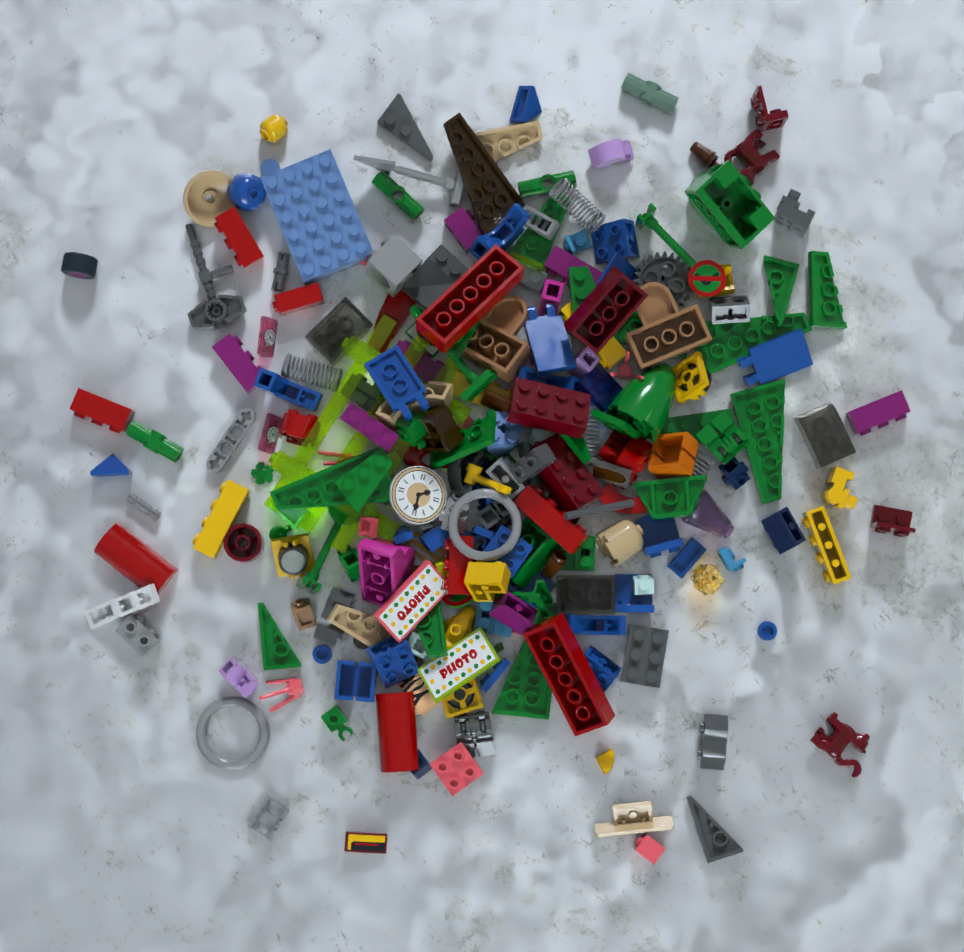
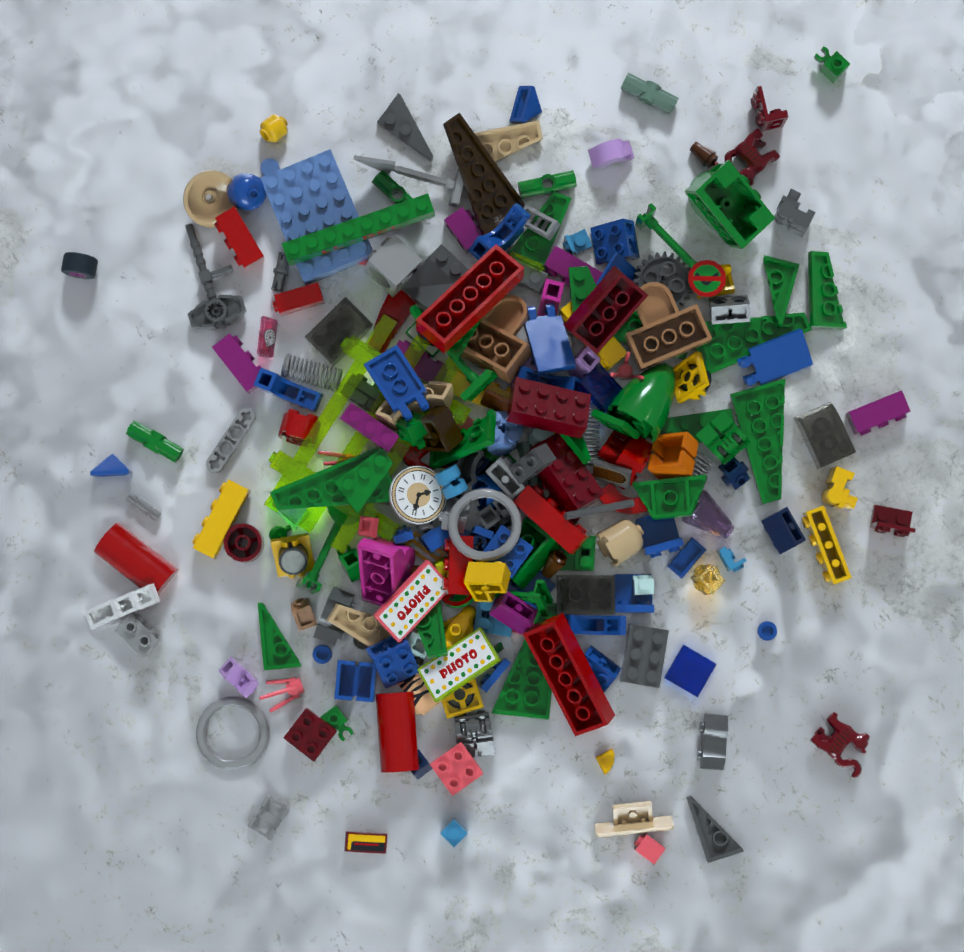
(101, 411): red brick -> none
(262, 474): green plant -> none
(270, 434): clear pink slope -> none
(310, 734): none -> dark red bracket
(358, 229): none -> green brick
(446, 476): none -> dark azure wheel
(454, 832): none -> dark azure brick
(474, 475): yellow brick -> none
(559, 187): light grey piece -> none
(690, 670): none -> clear blue tile
(833, 65): none -> green brick

